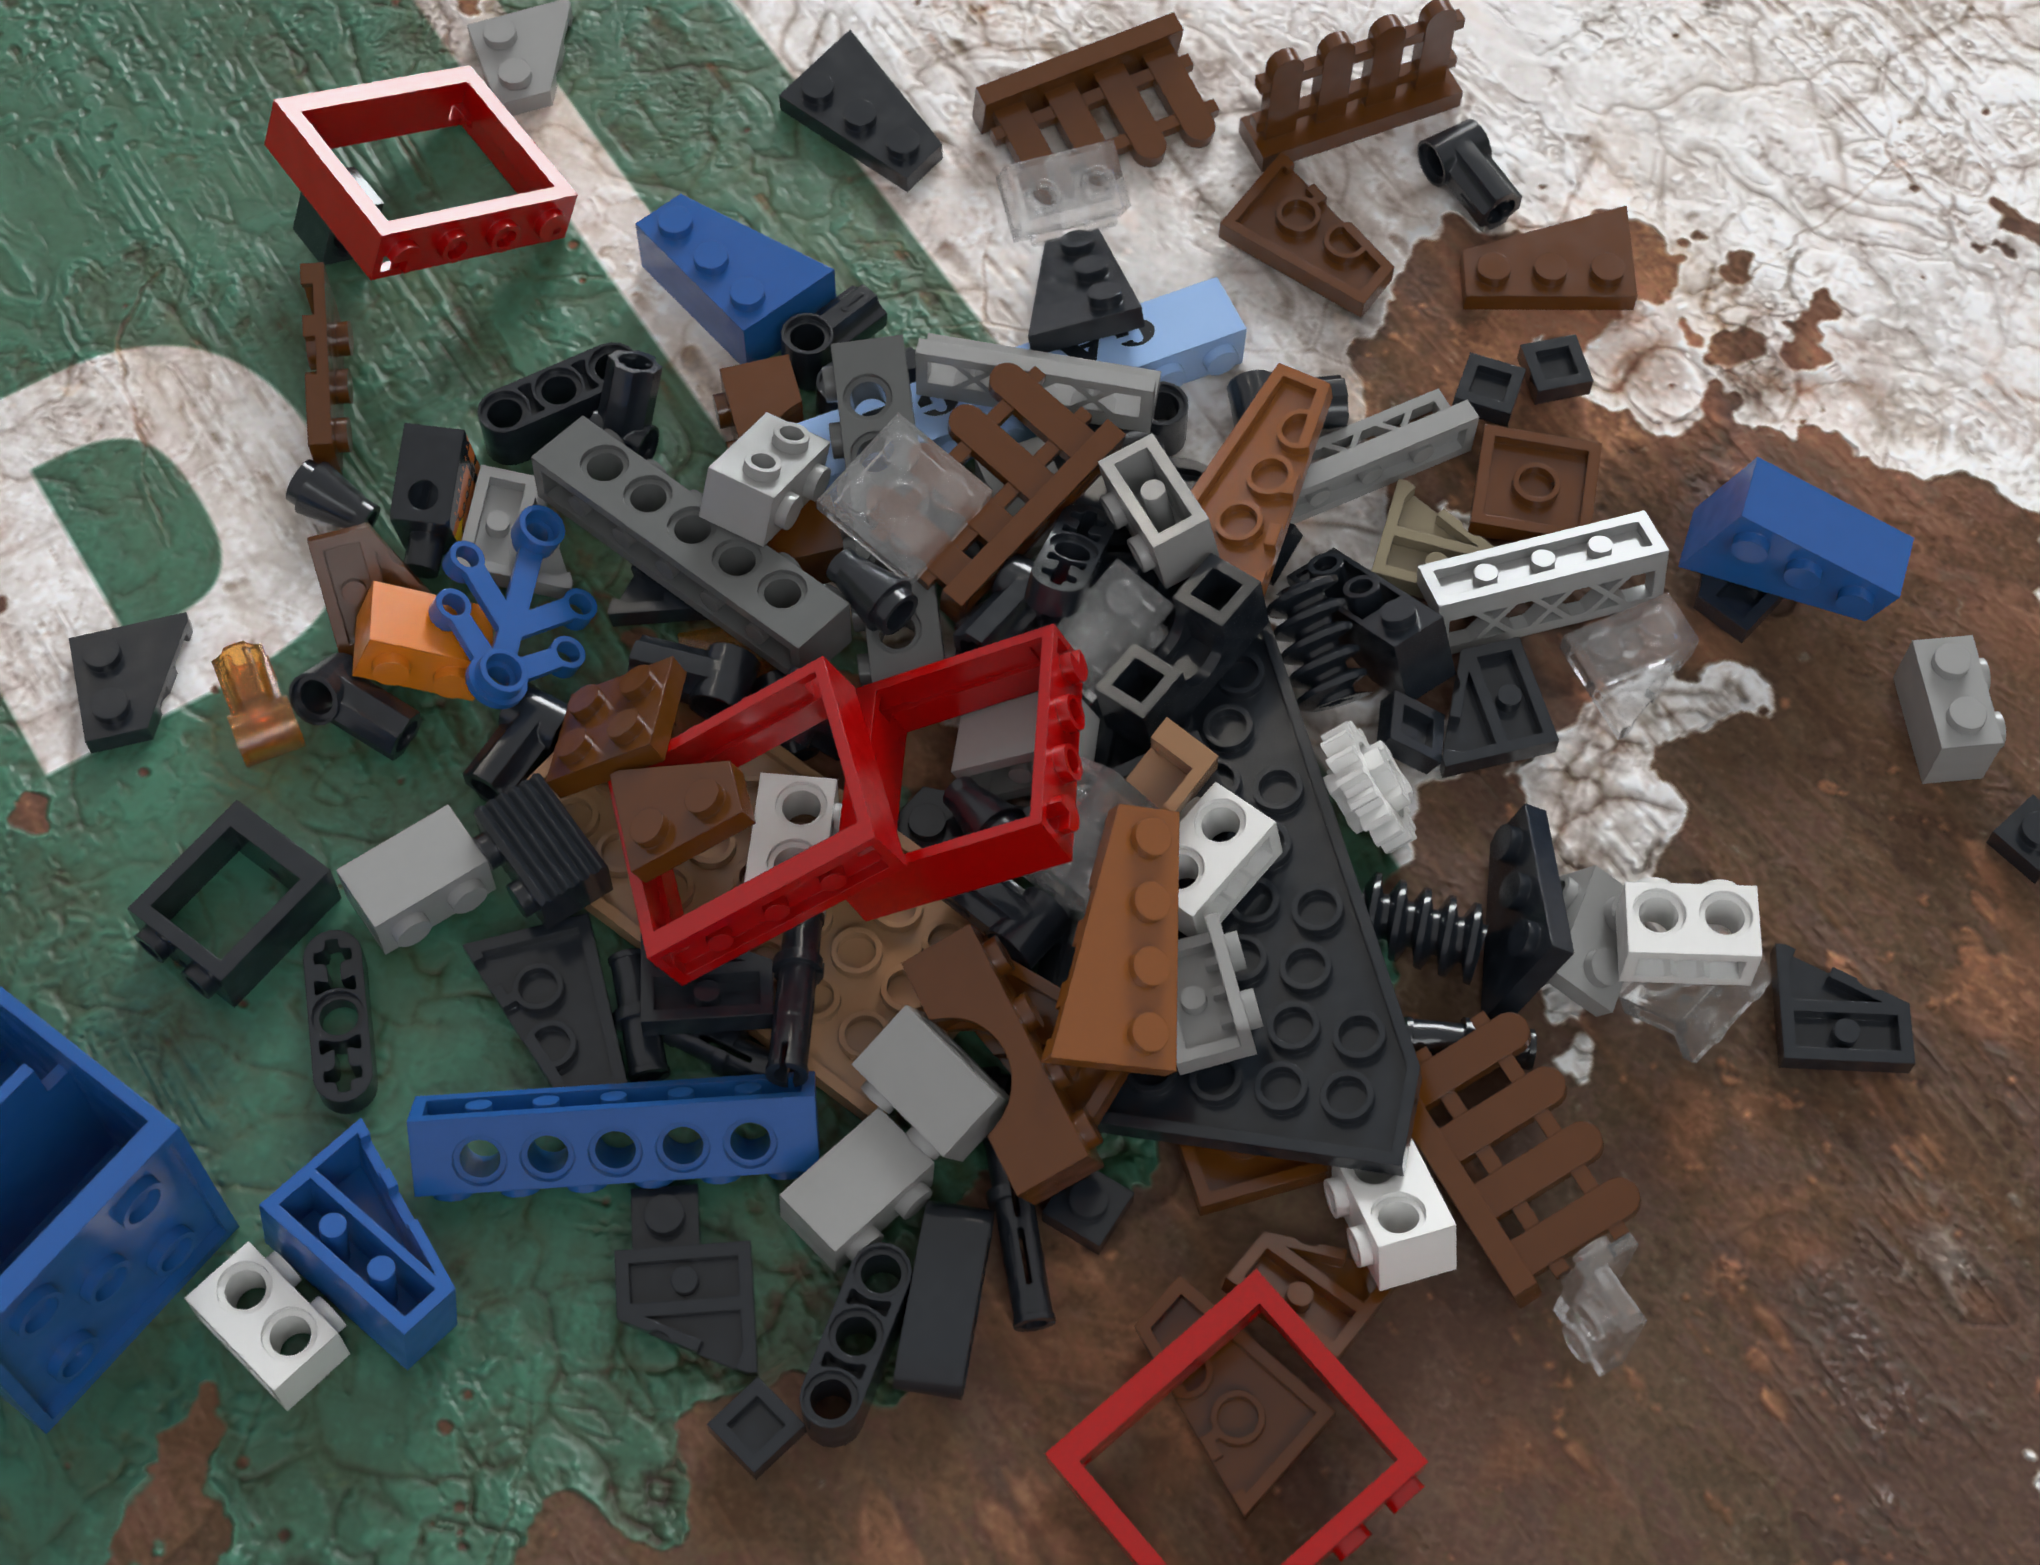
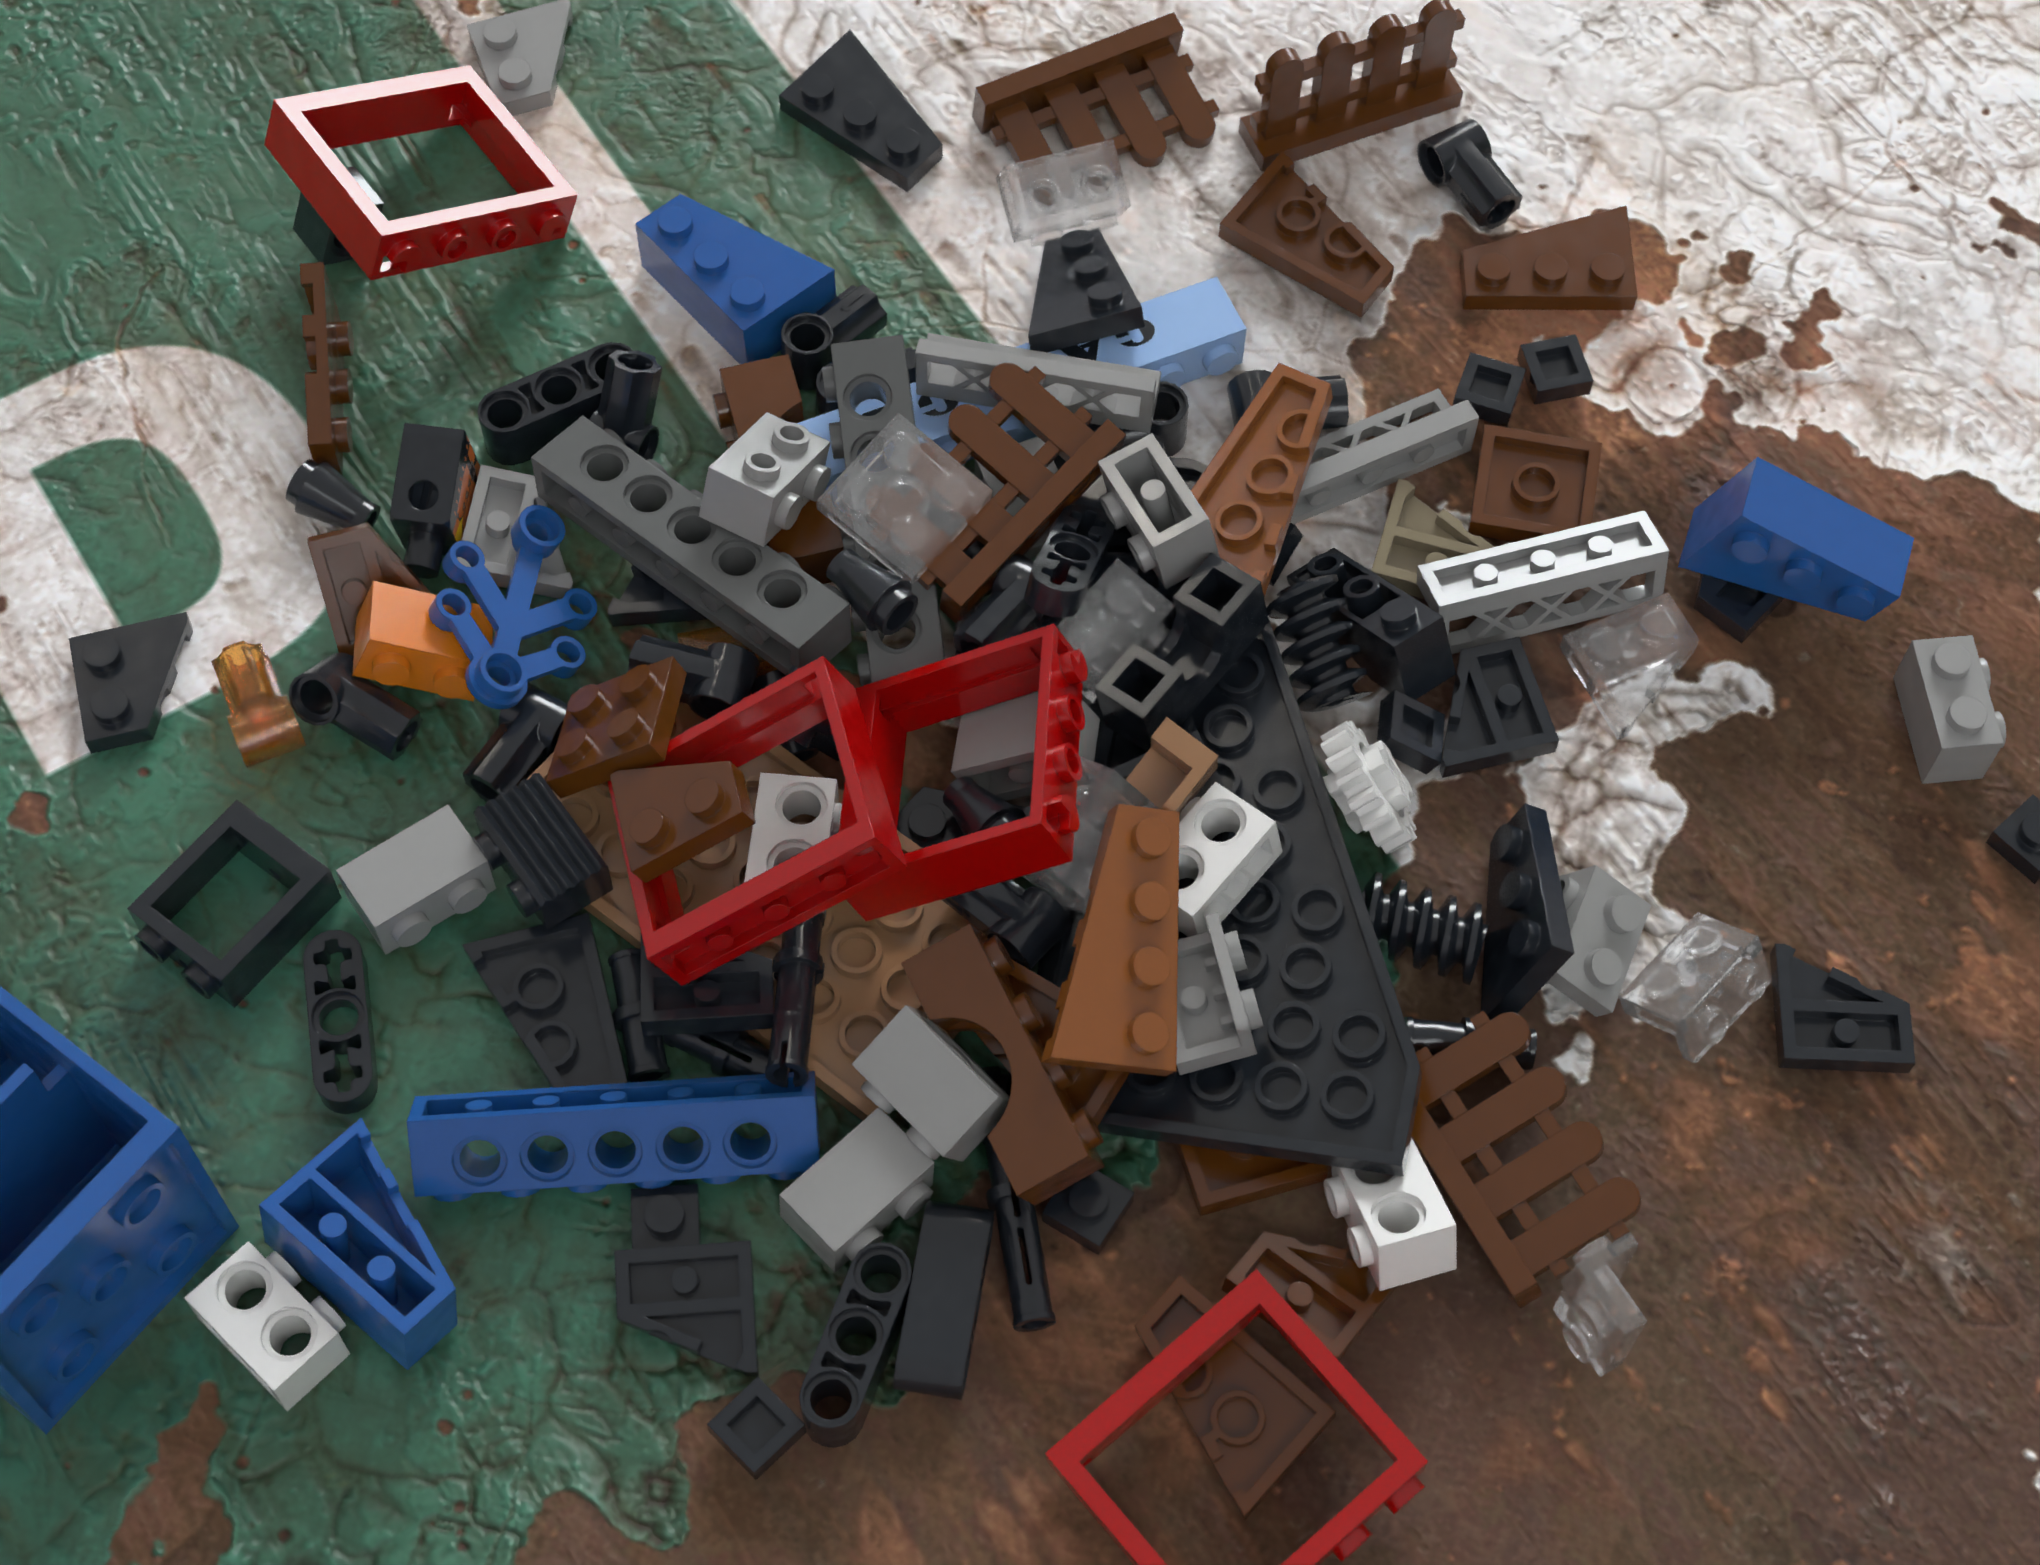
(1689, 948): white brick -> none

